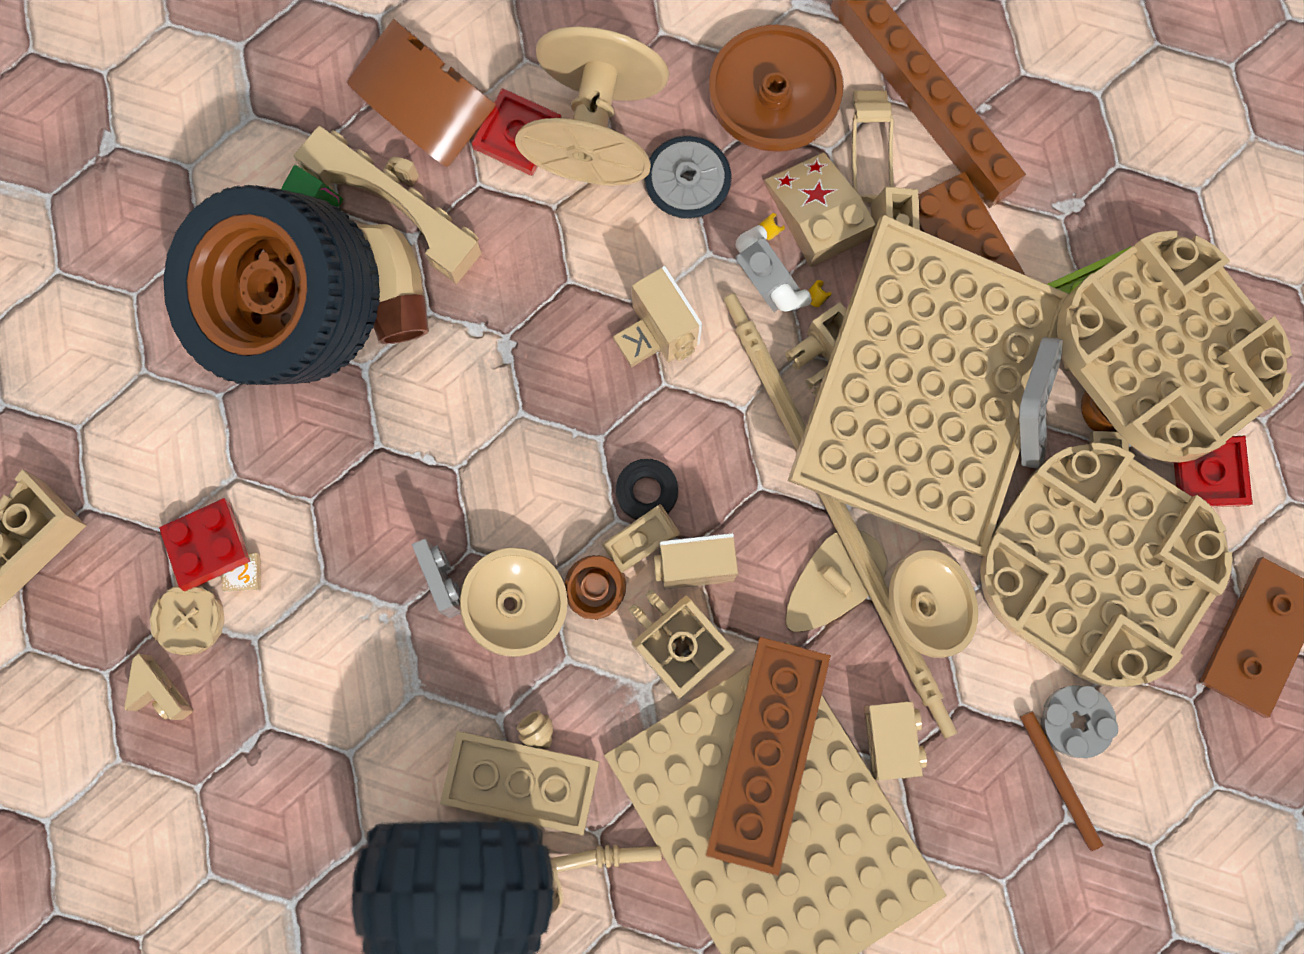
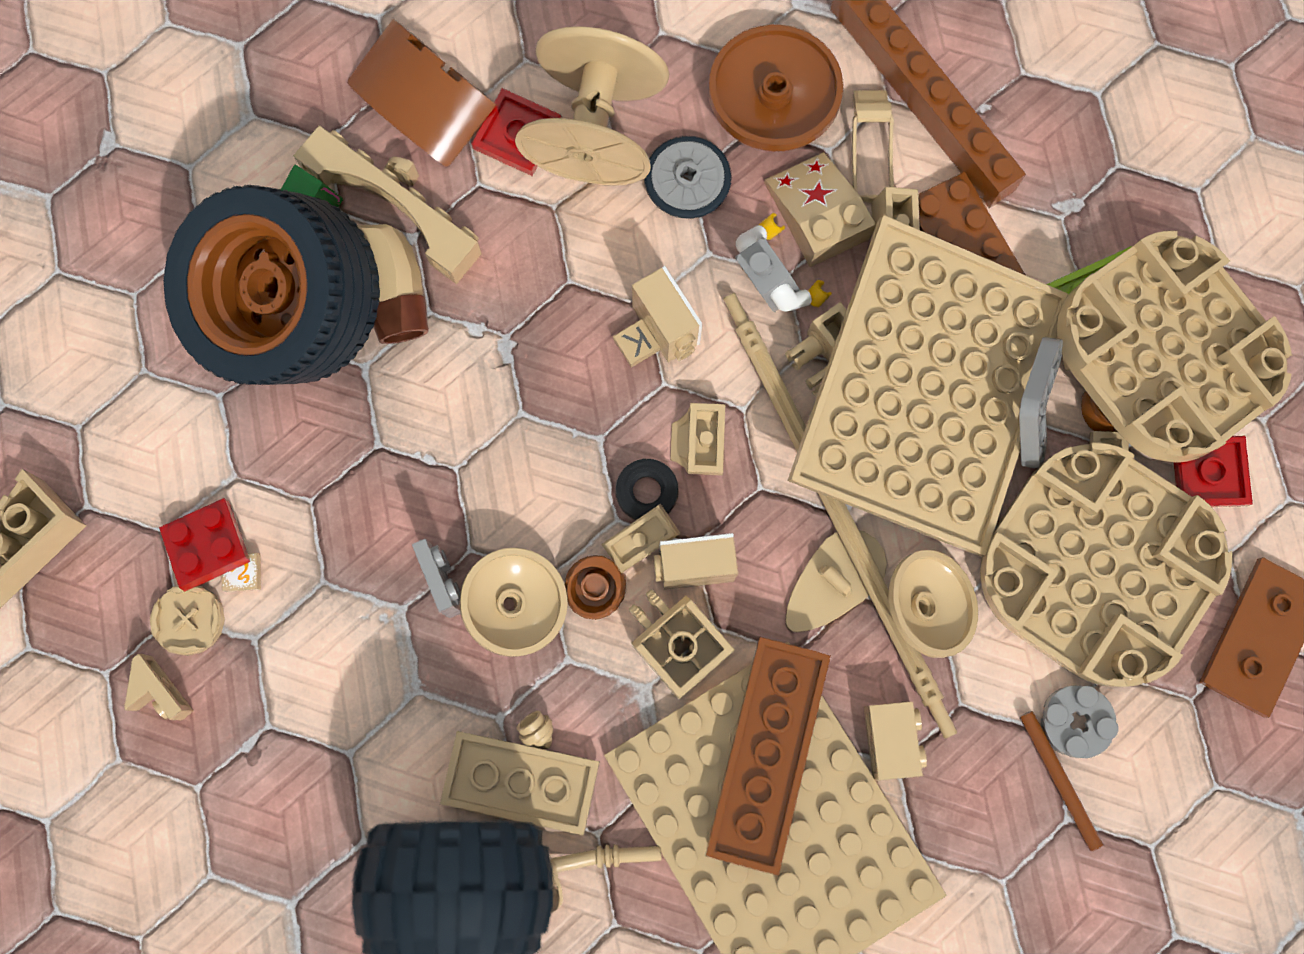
(699, 439): none -> tan slope

